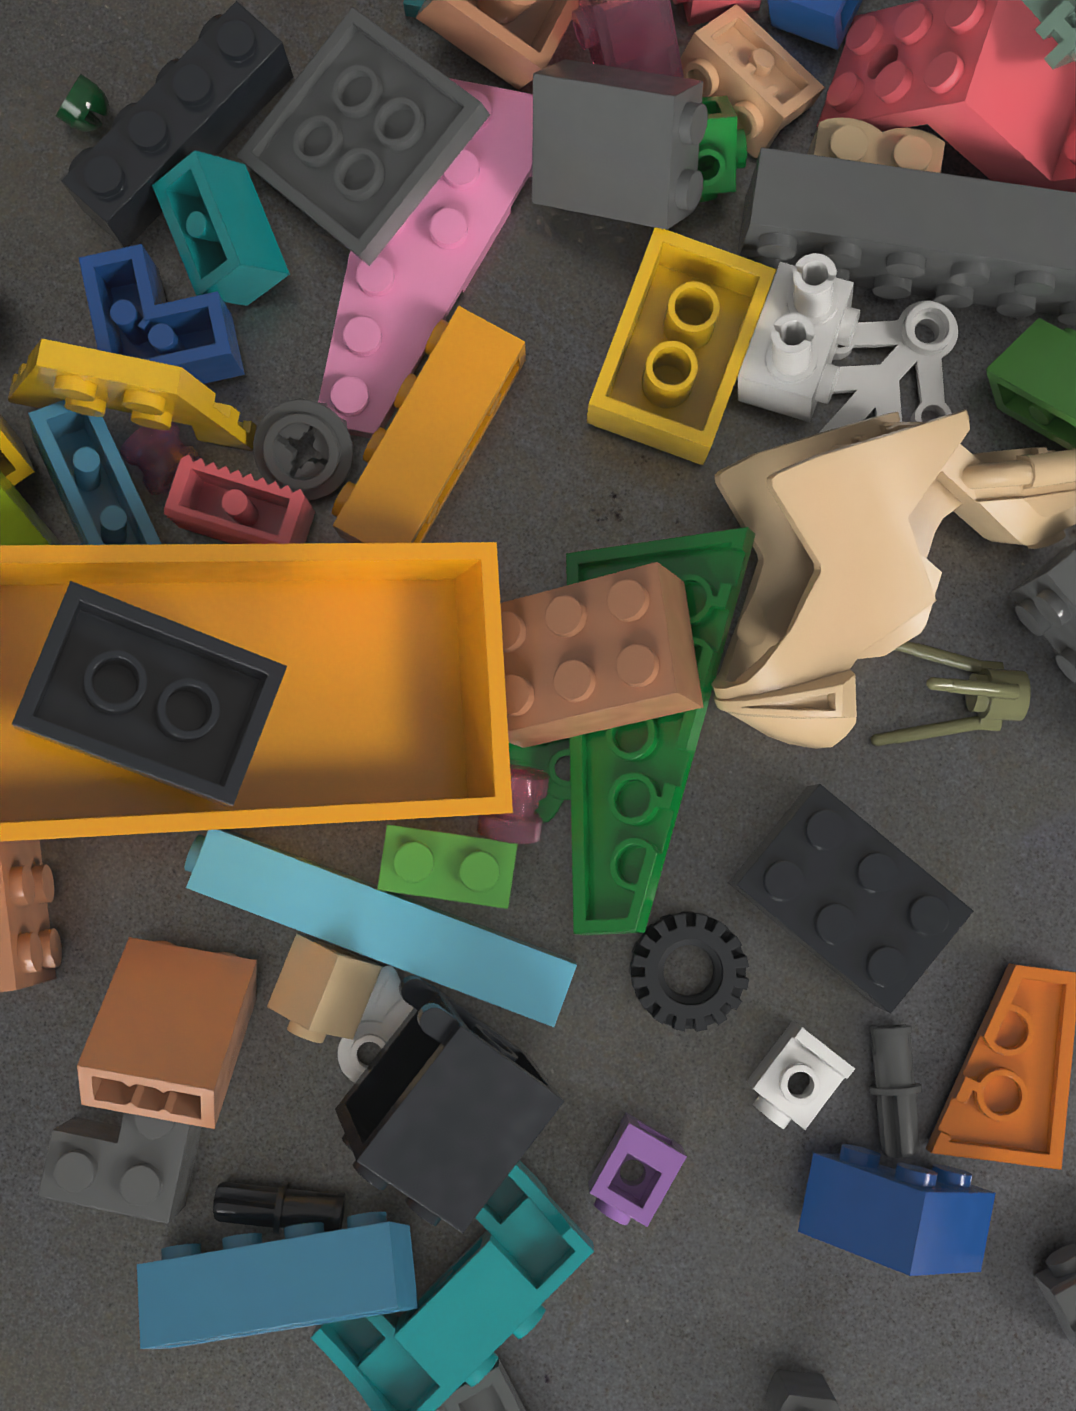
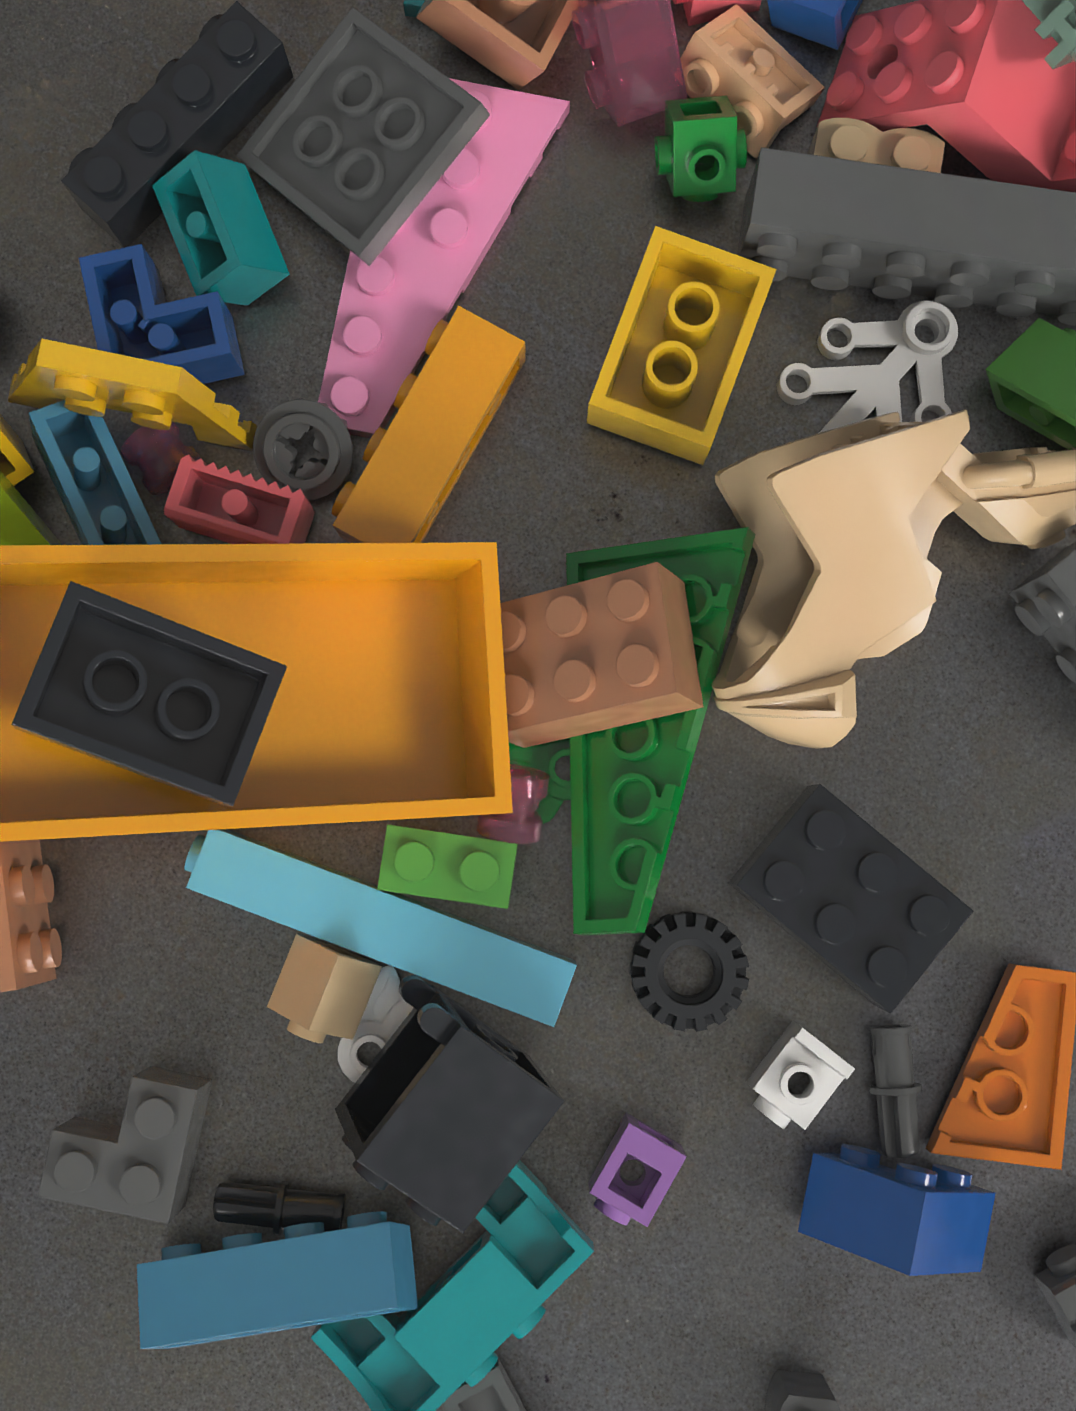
(80, 100): dark green hinge -> none
(168, 1033): nougat brick -> none
(617, 142): dark grey brick -> none
(797, 339): white brick -> none
(991, 692): olive plant -> none

